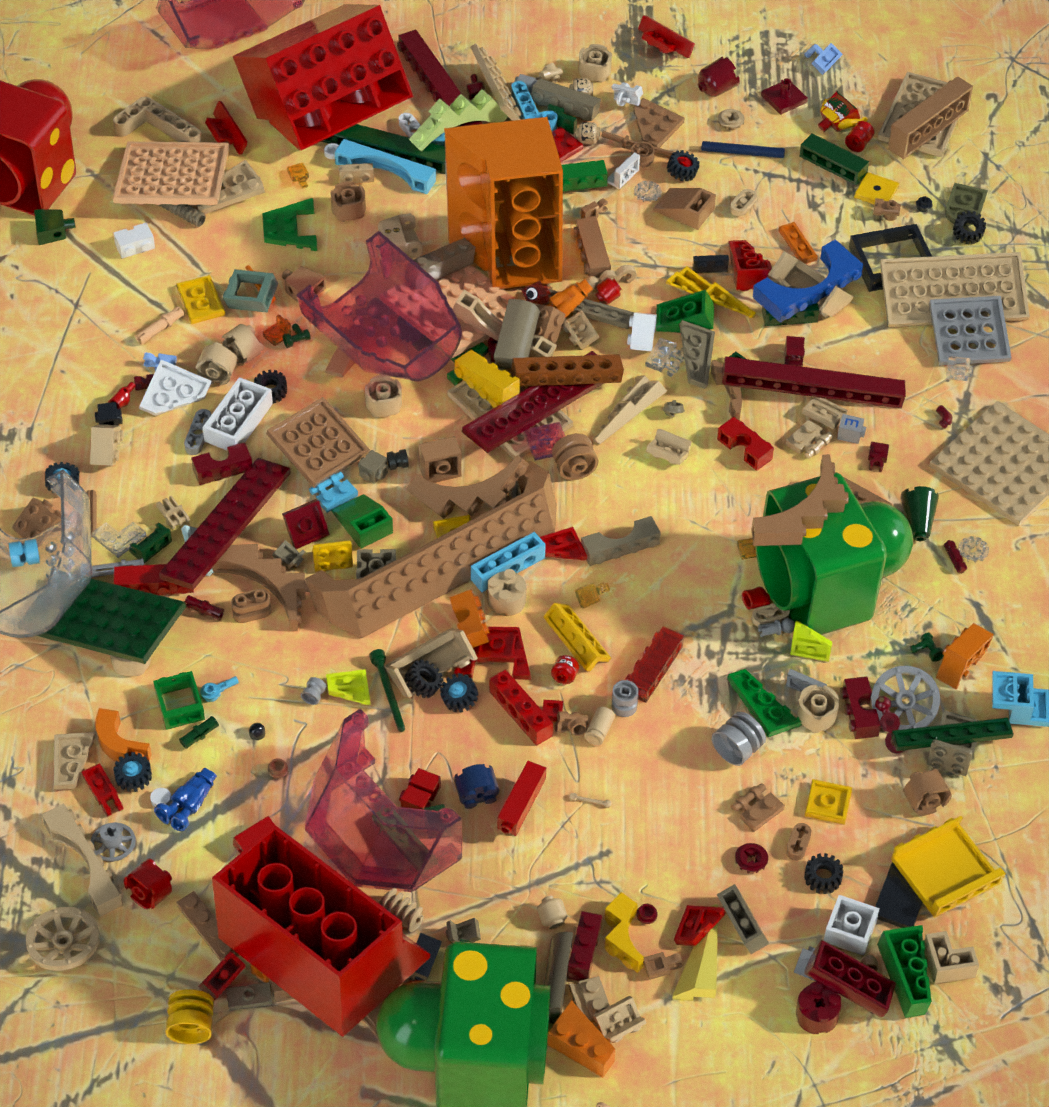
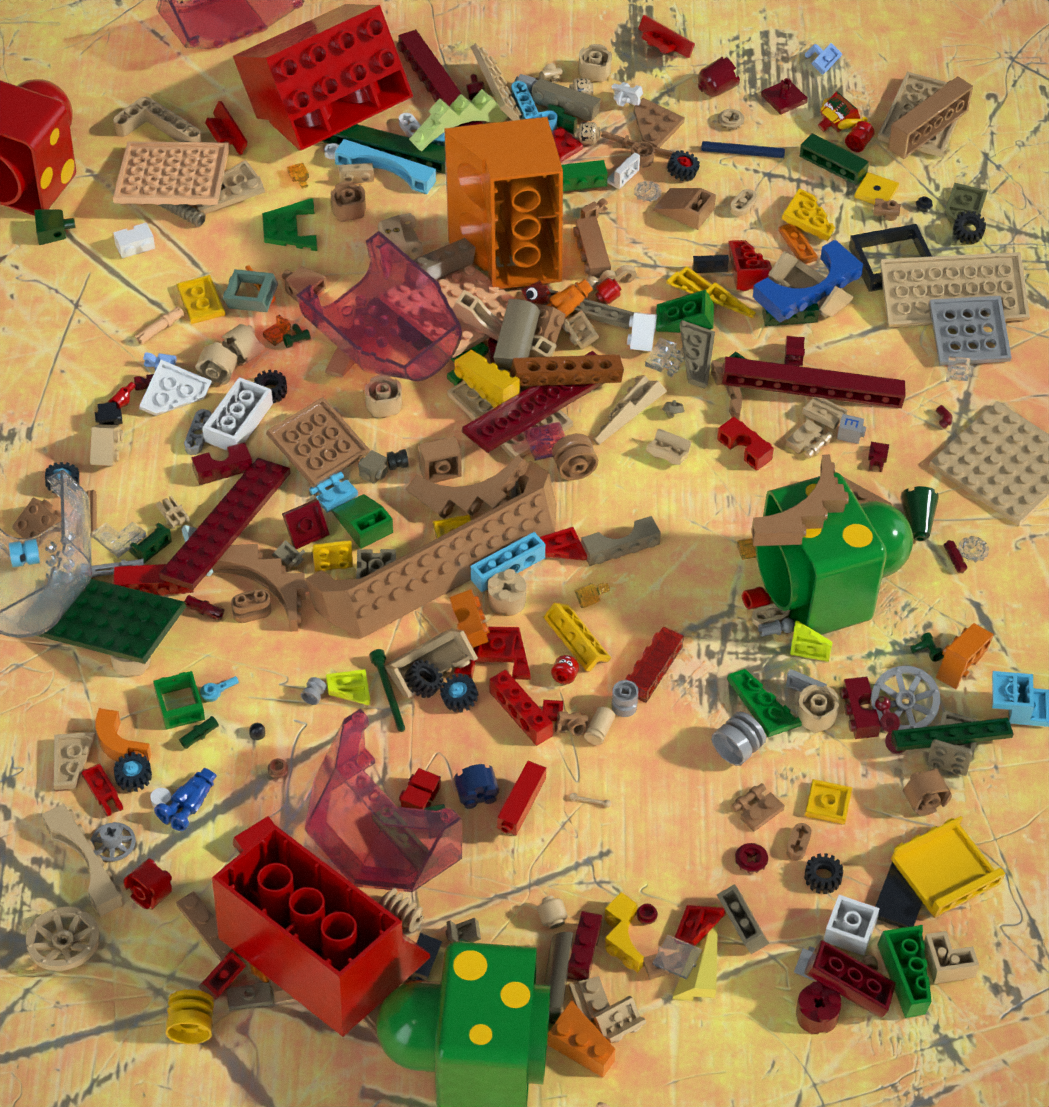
(677, 957): none -> clear piece
(808, 215): none -> yellow plate

